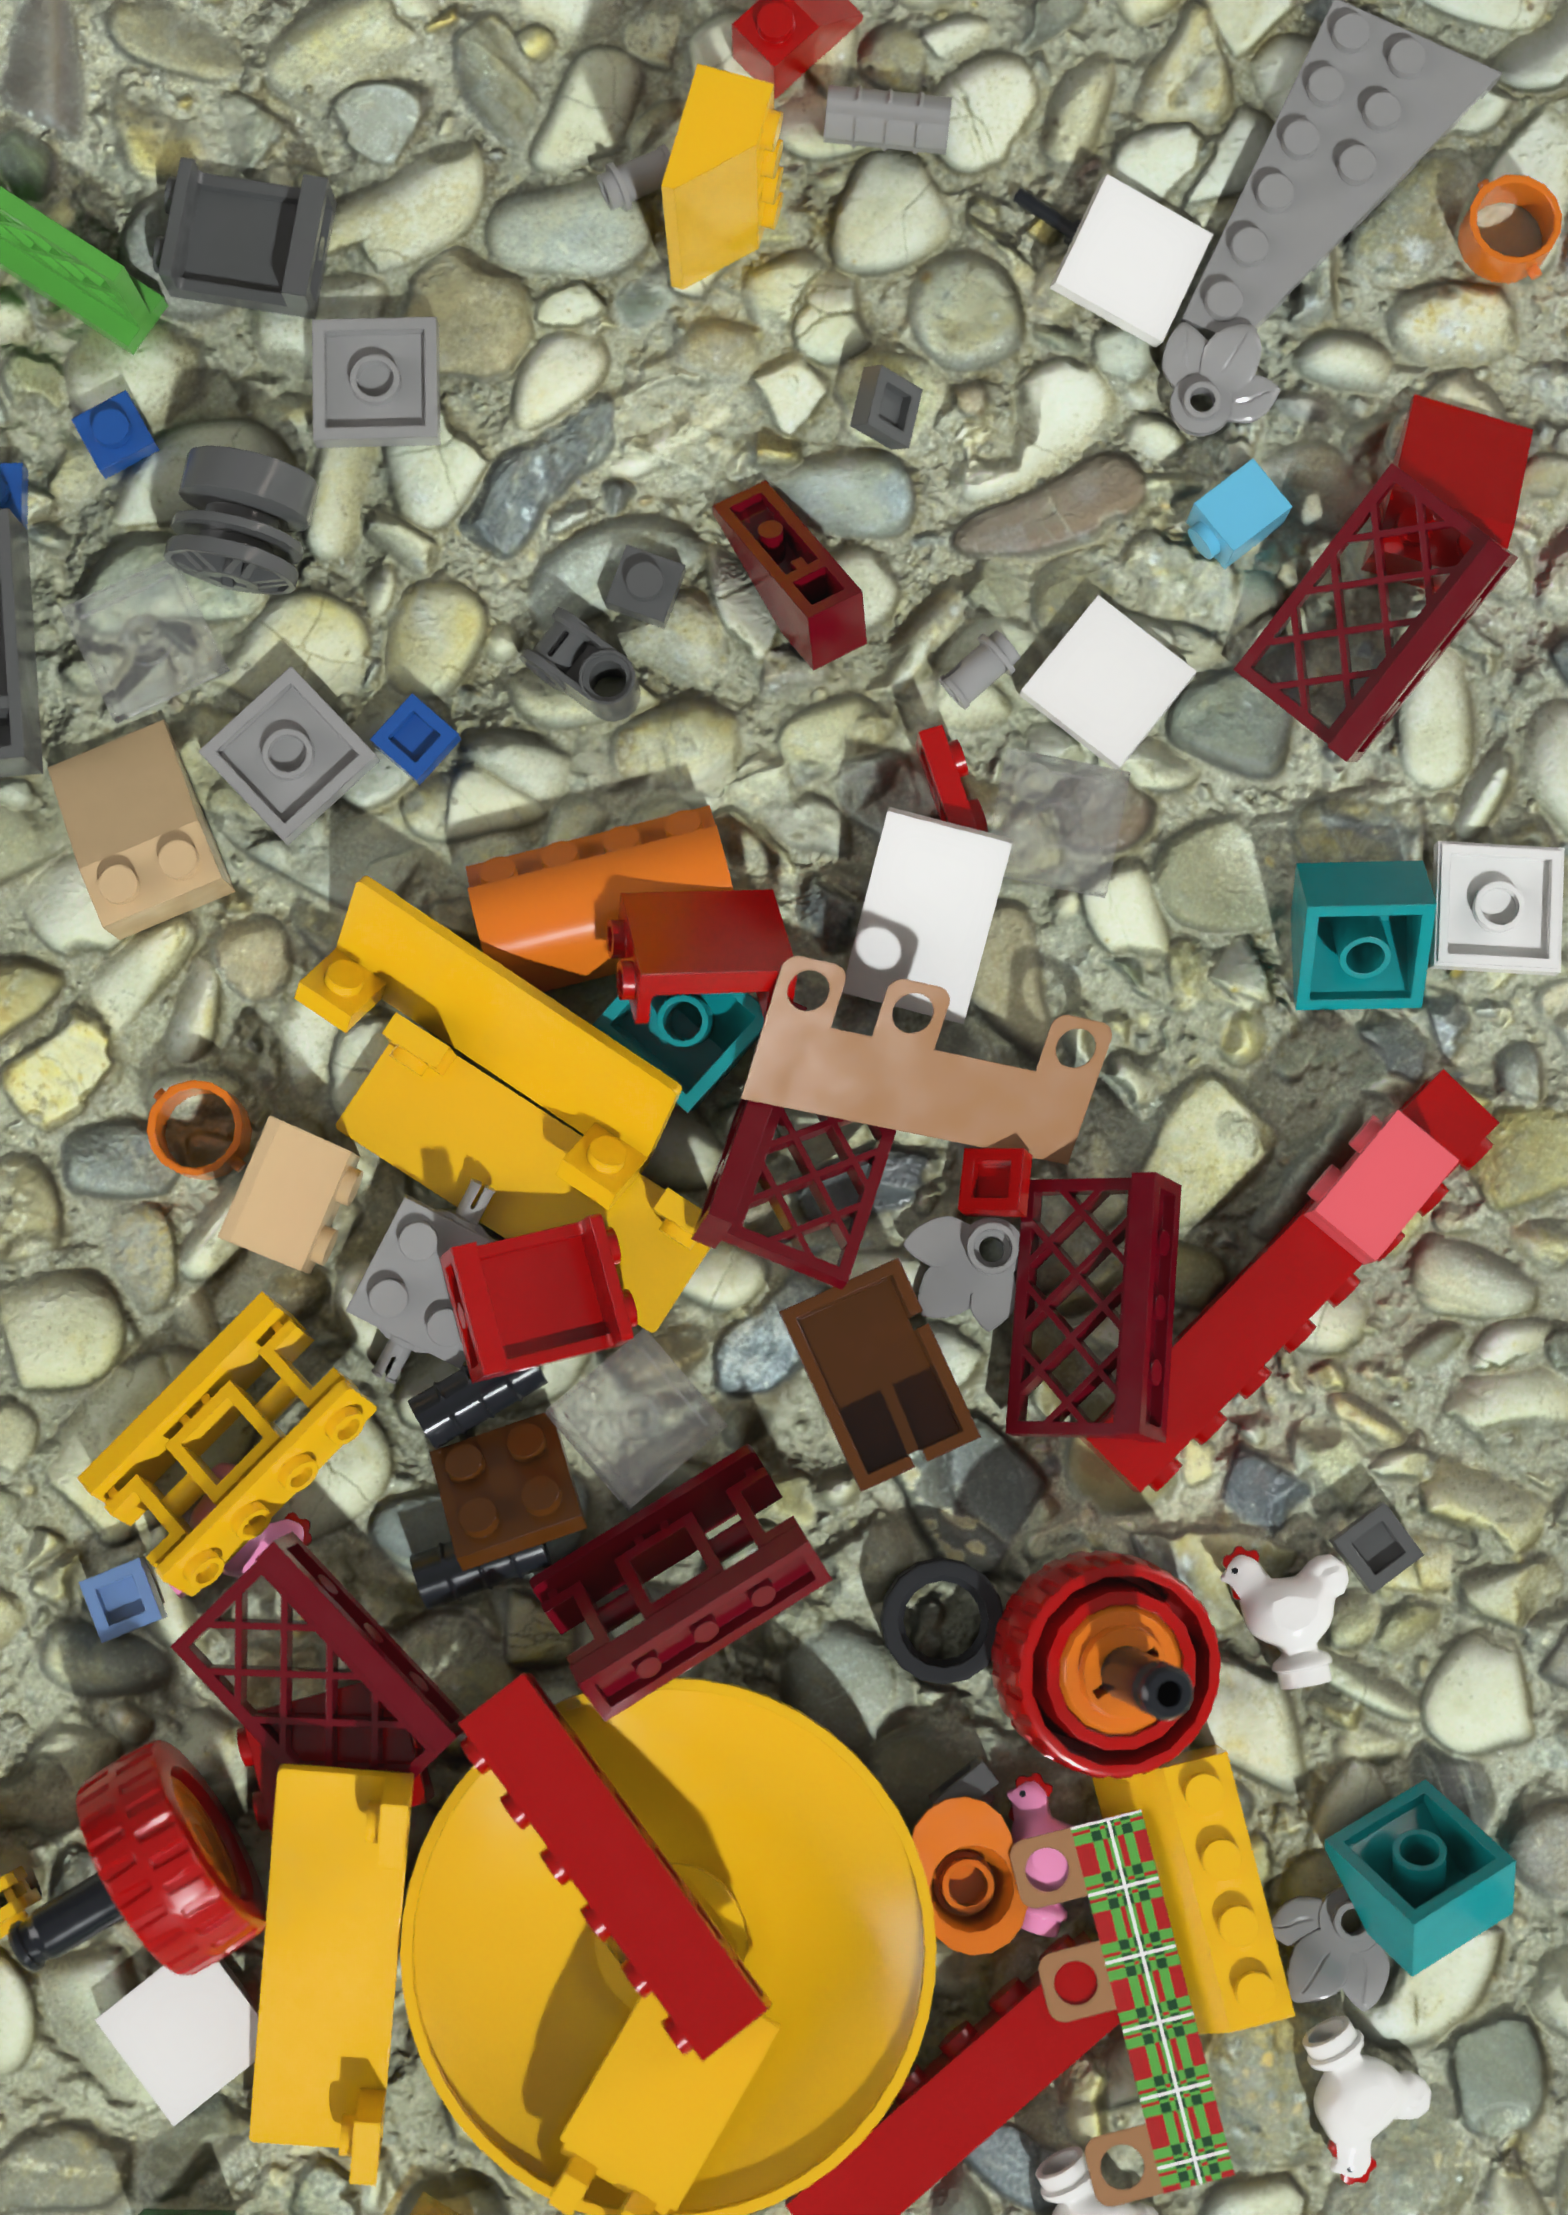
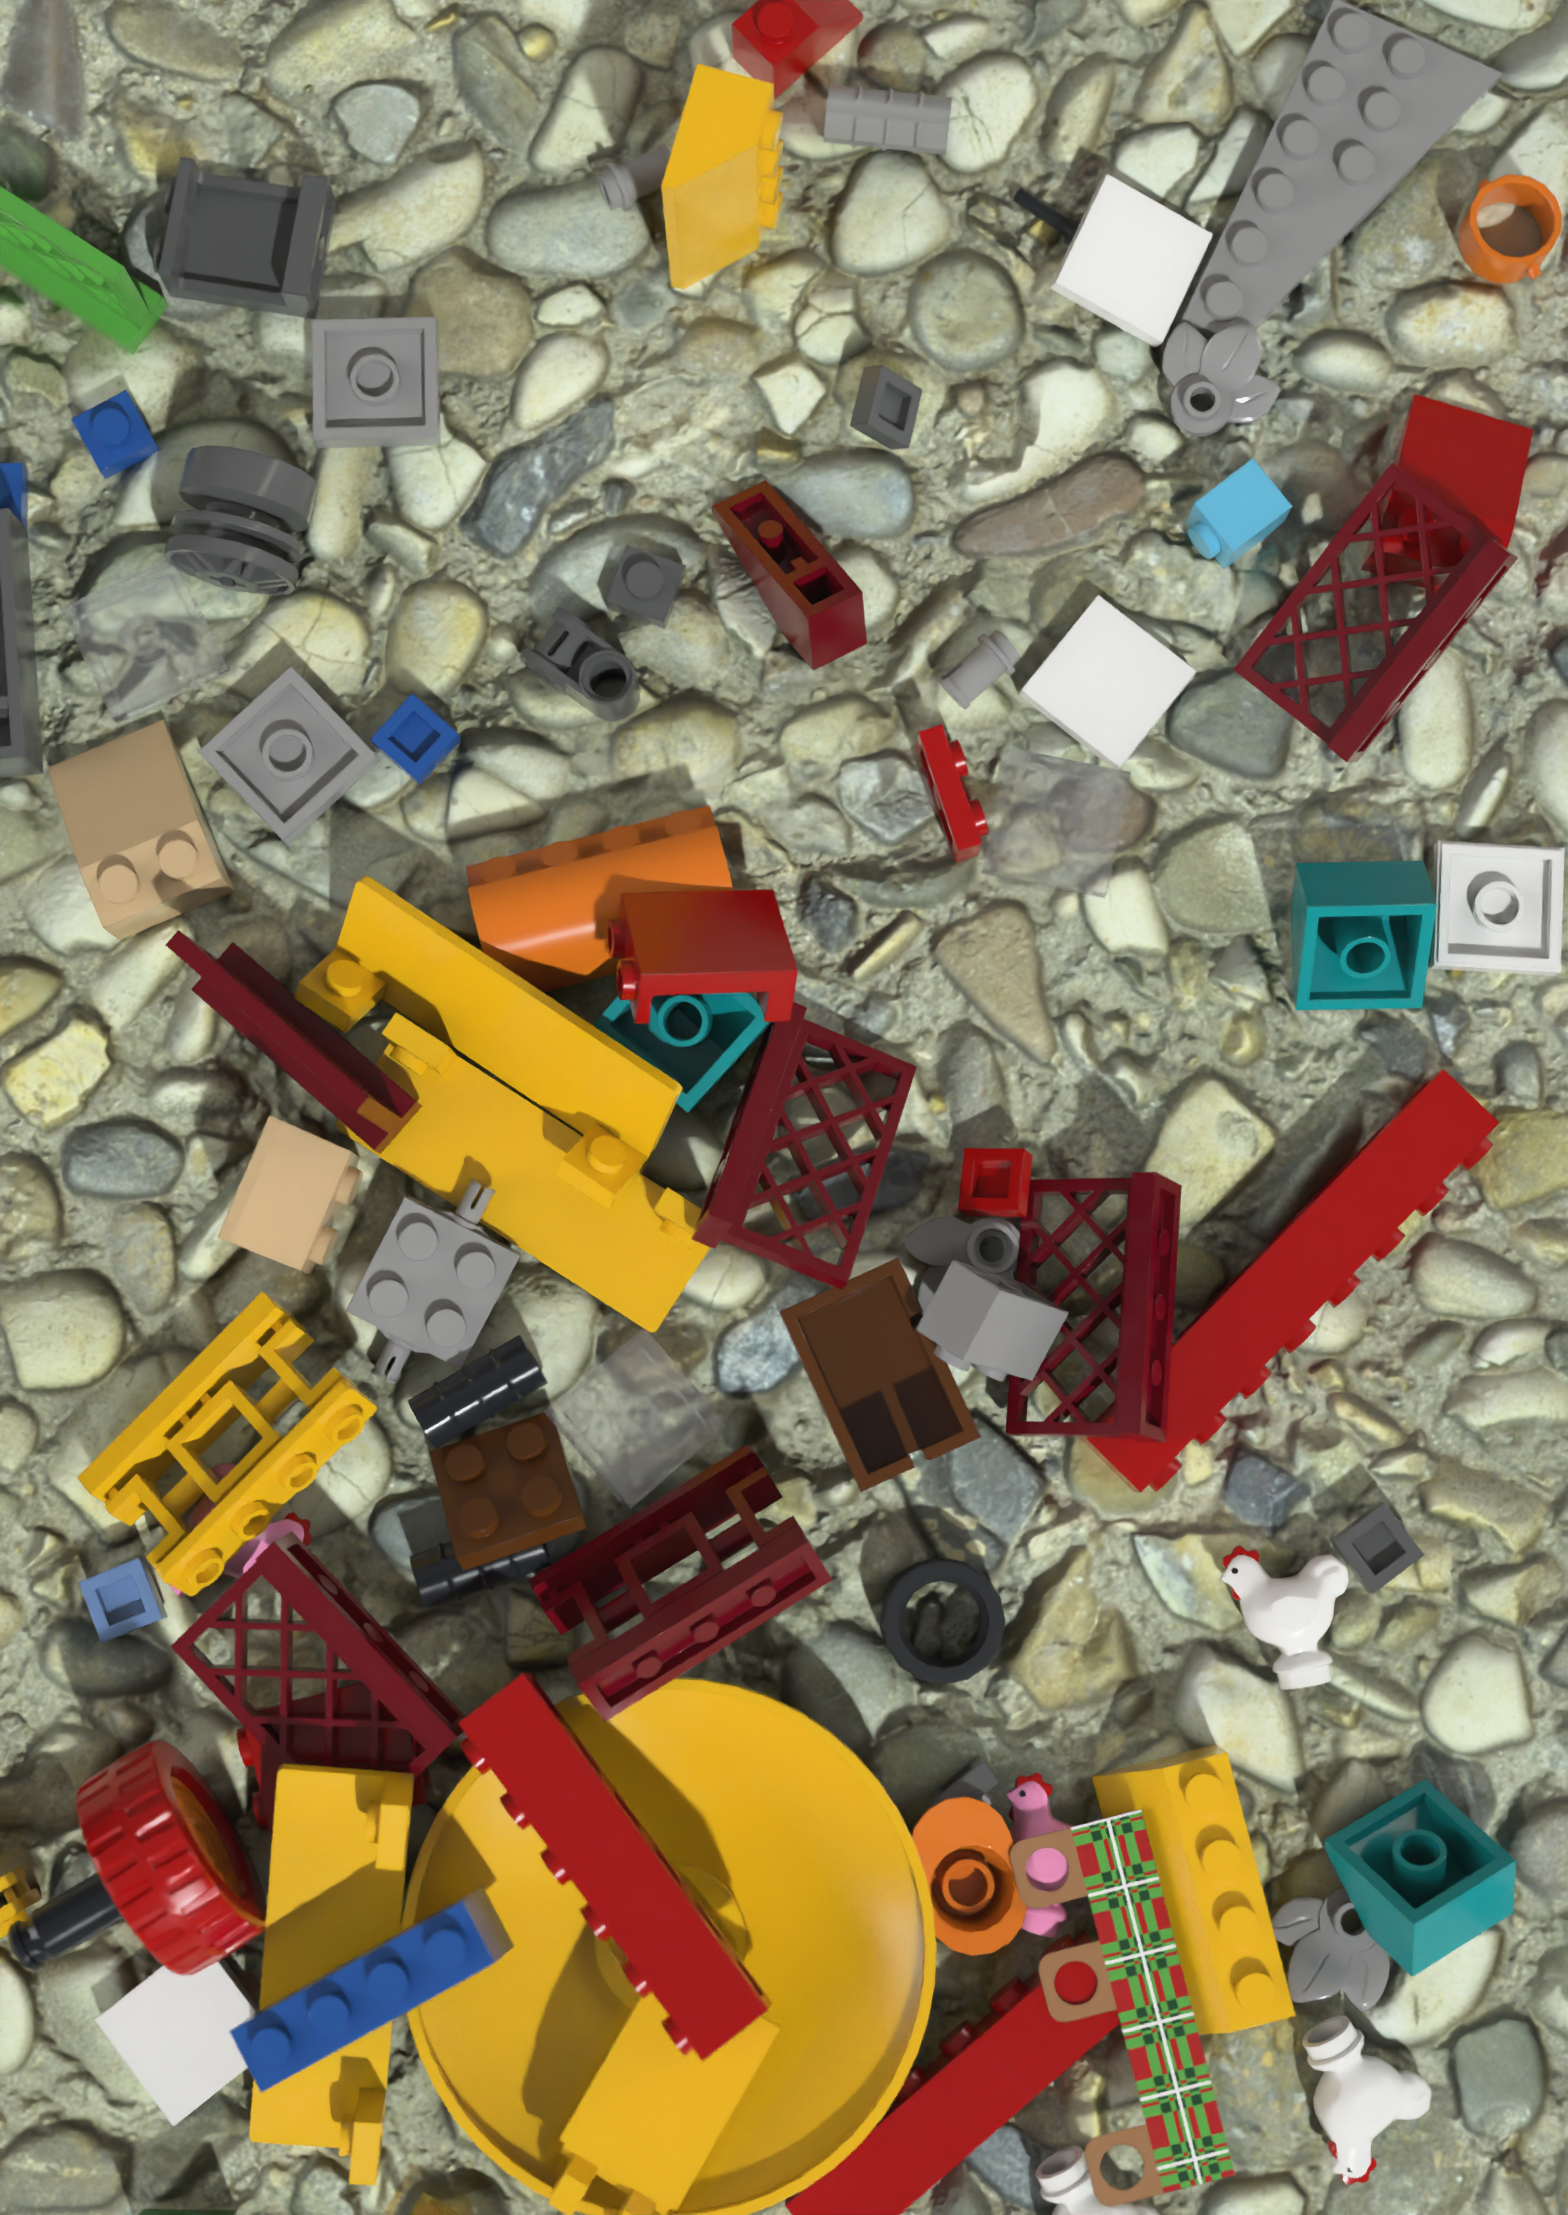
(163, 1109): orange piece -> none
(299, 1042): none -> dark red fence
(372, 1989): none -> blue brick
(538, 1298): red panel -> none
(910, 1087): medium nougat piece -> none
(927, 911): white tile -> none
(990, 1323): none -> light grey brick
(1106, 1663): red wheel -> none
(1379, 1186): coral brick -> none

